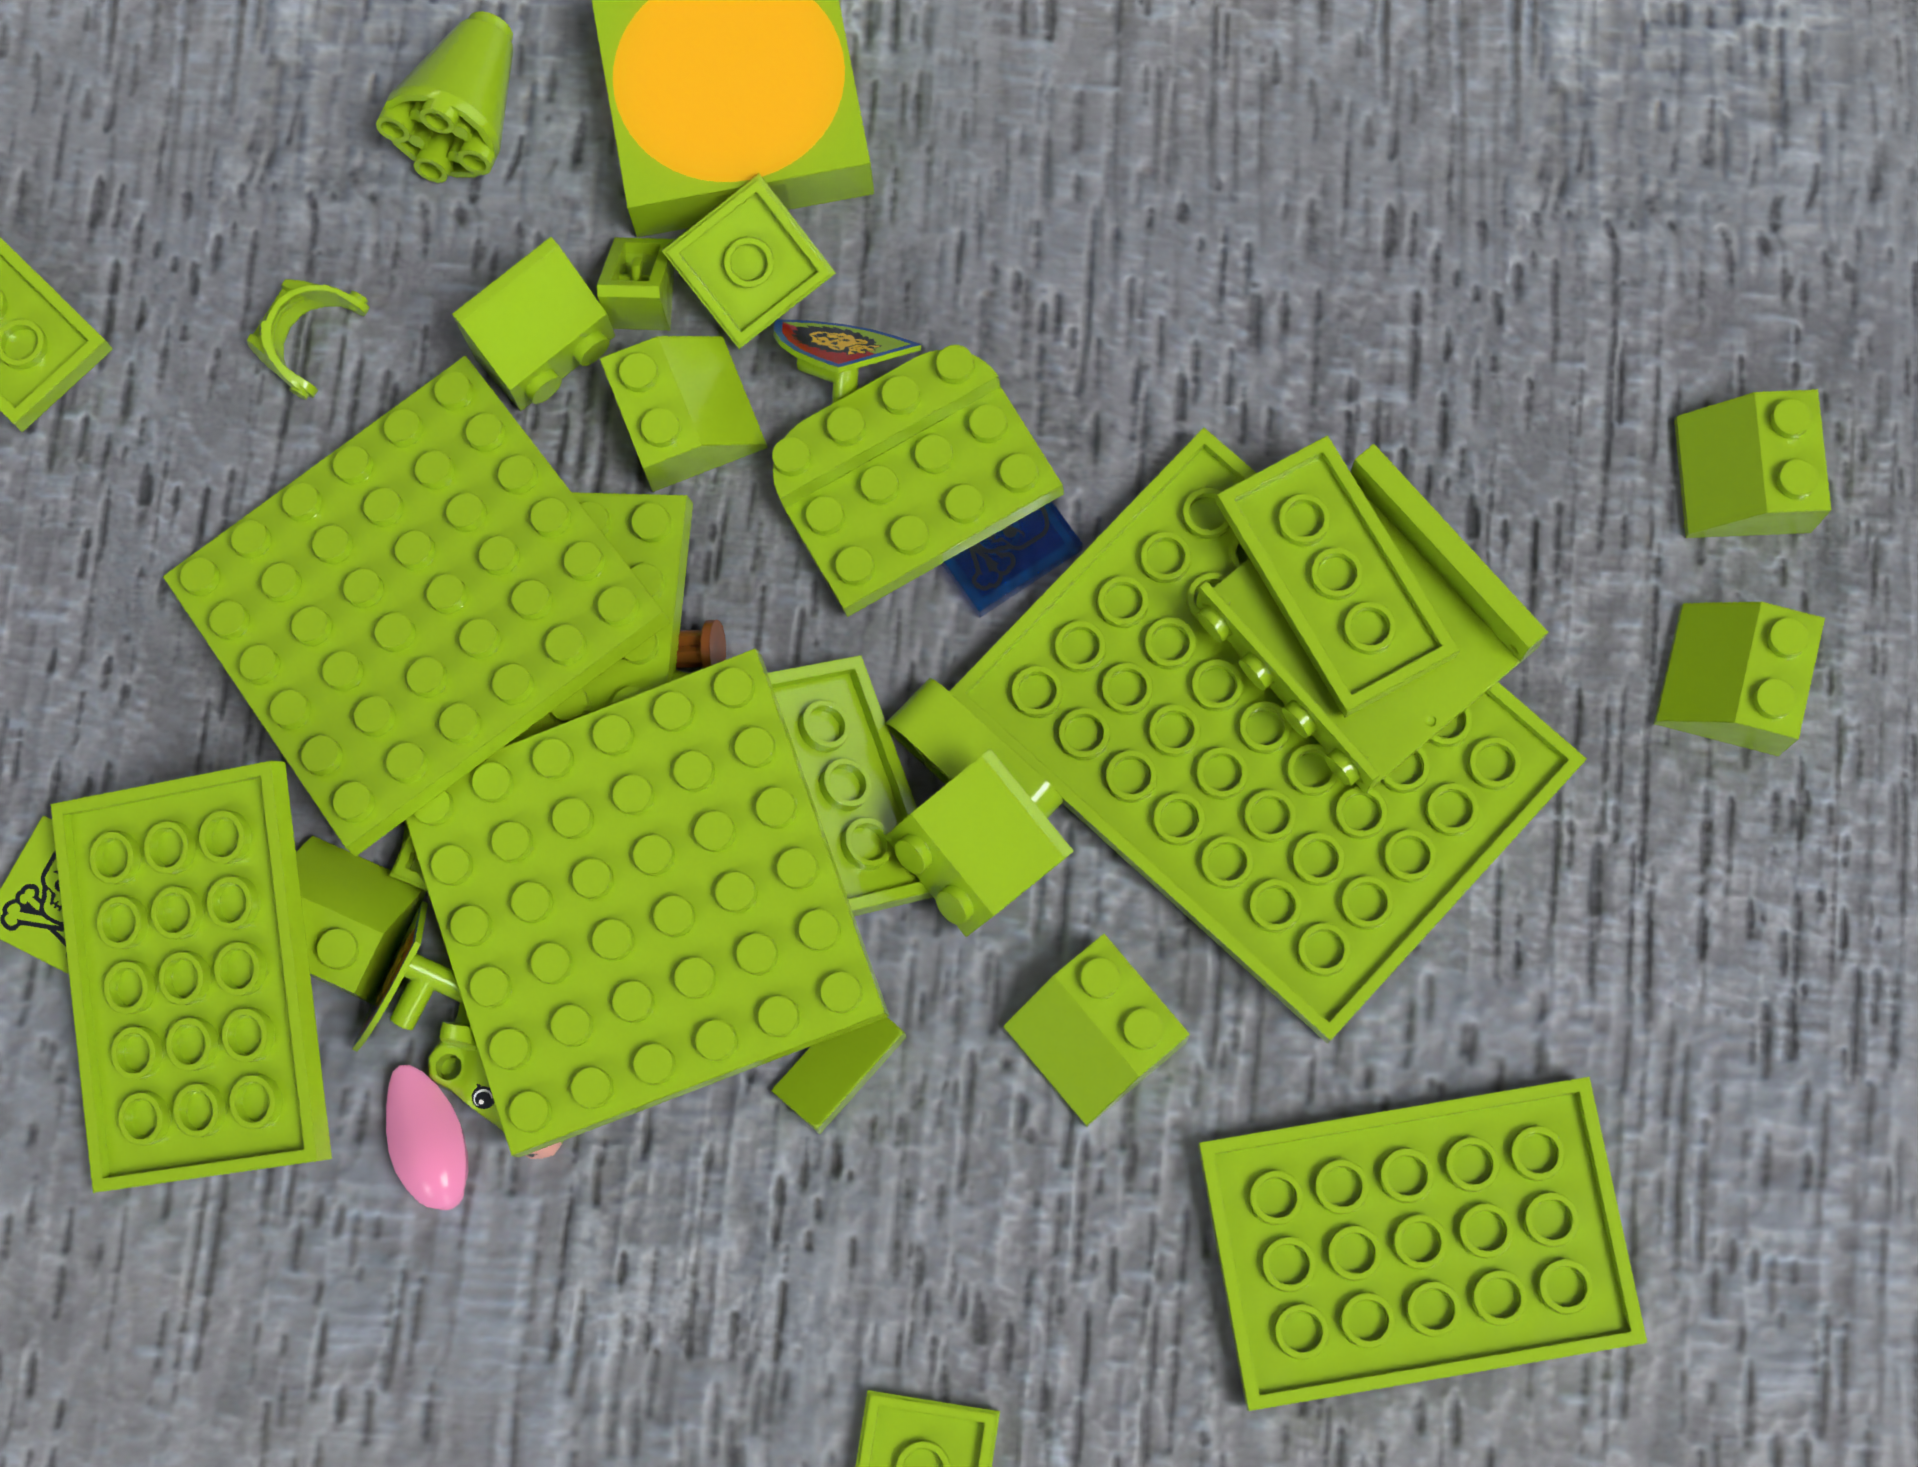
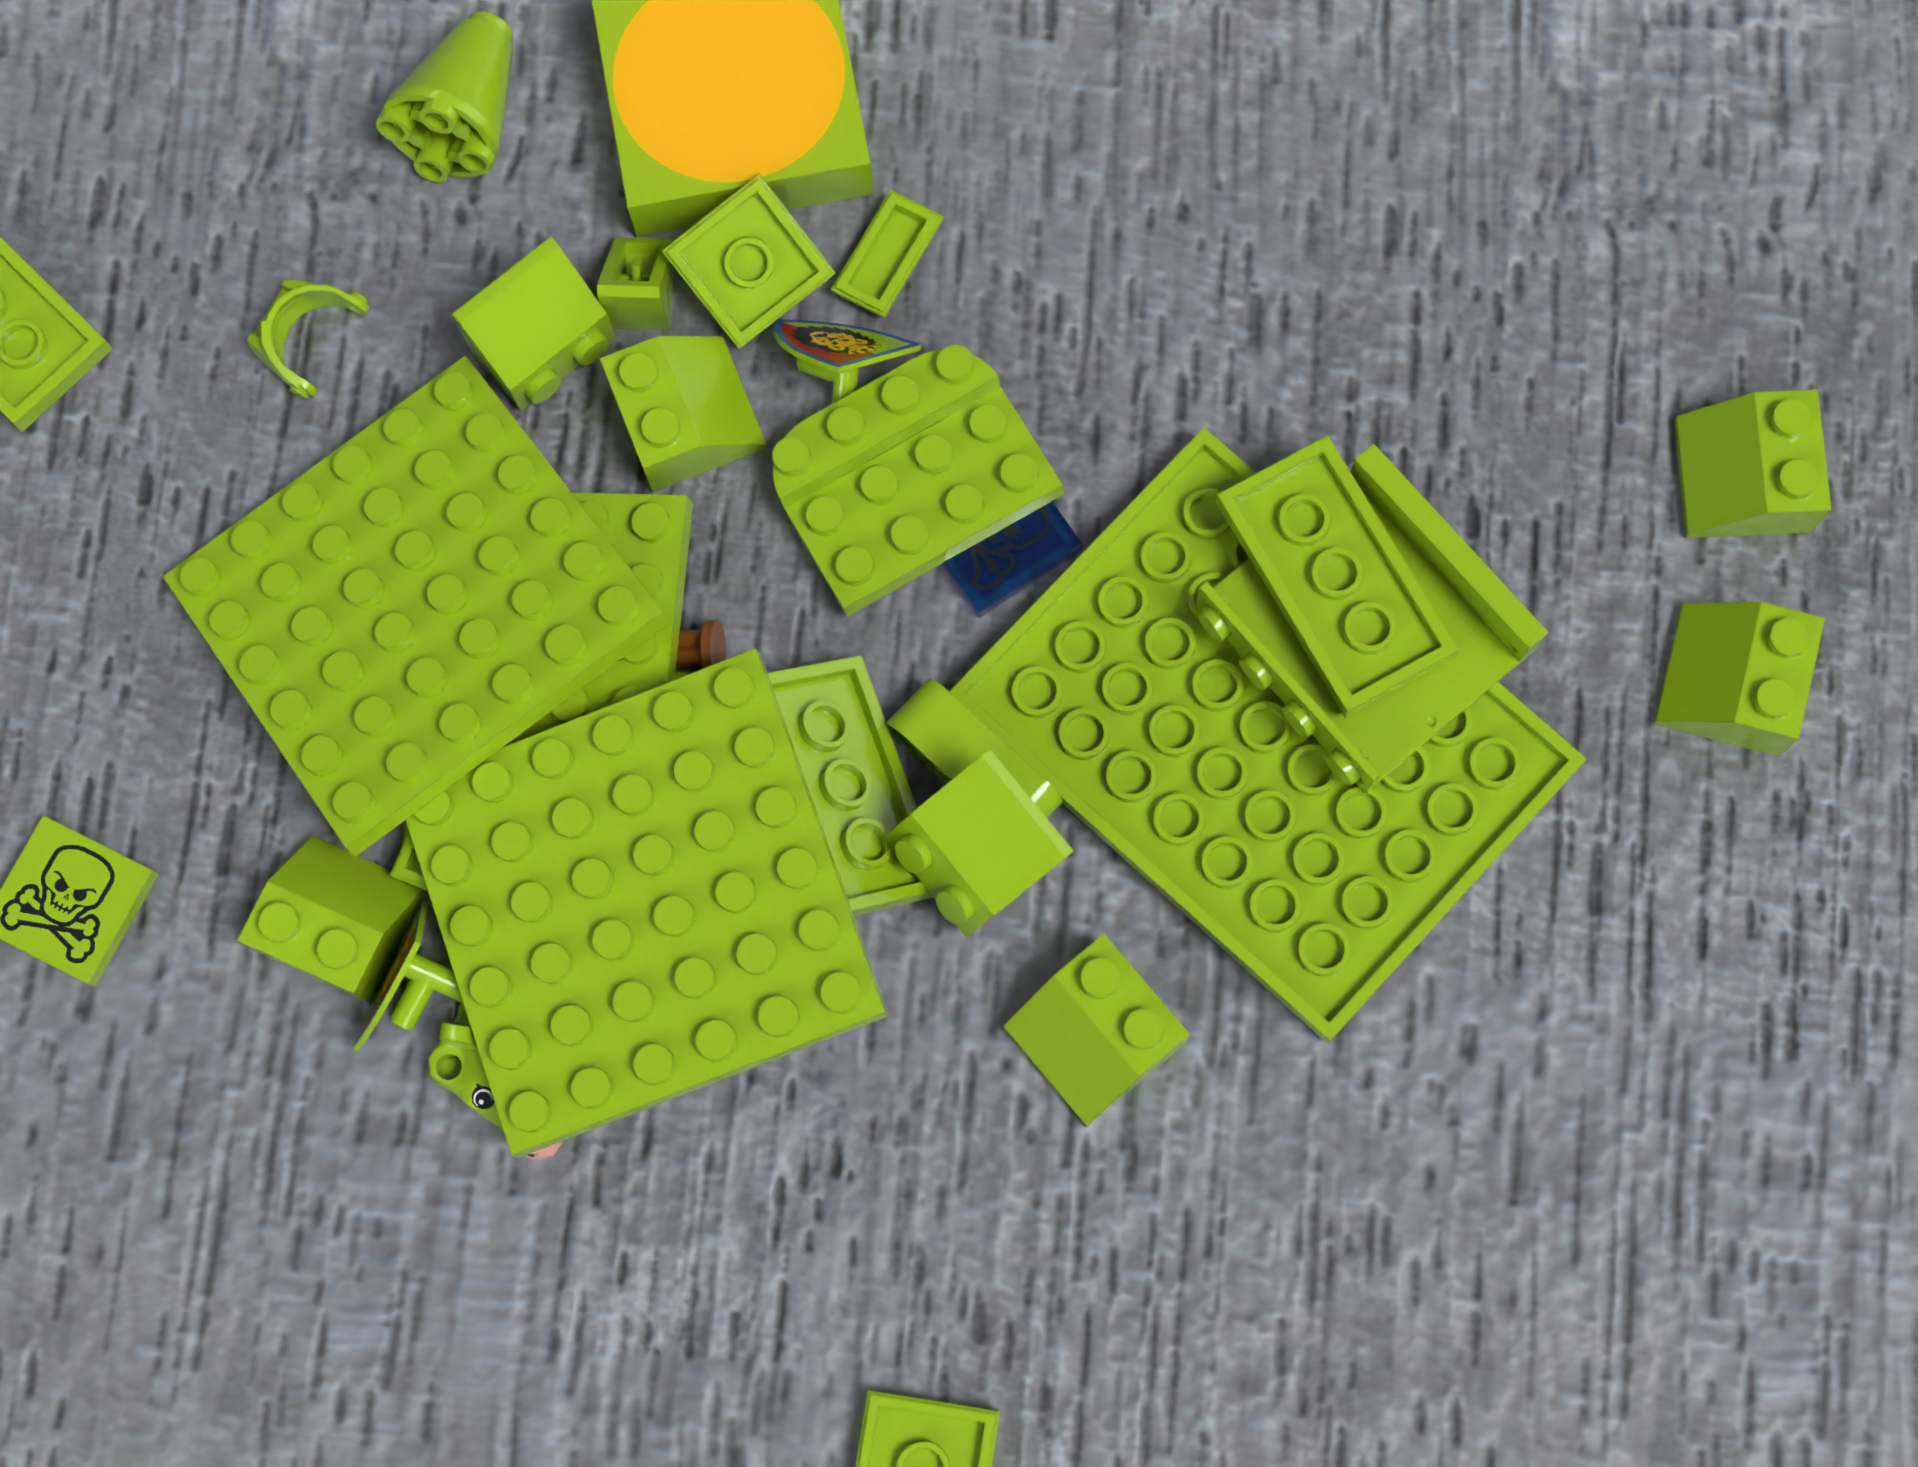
(190, 978): lime plate -> none
(425, 1140): bright pink arm -> none
(836, 1070): lime slope -> none
(887, 254): none -> lime tile
(1420, 1243): lime plate -> none

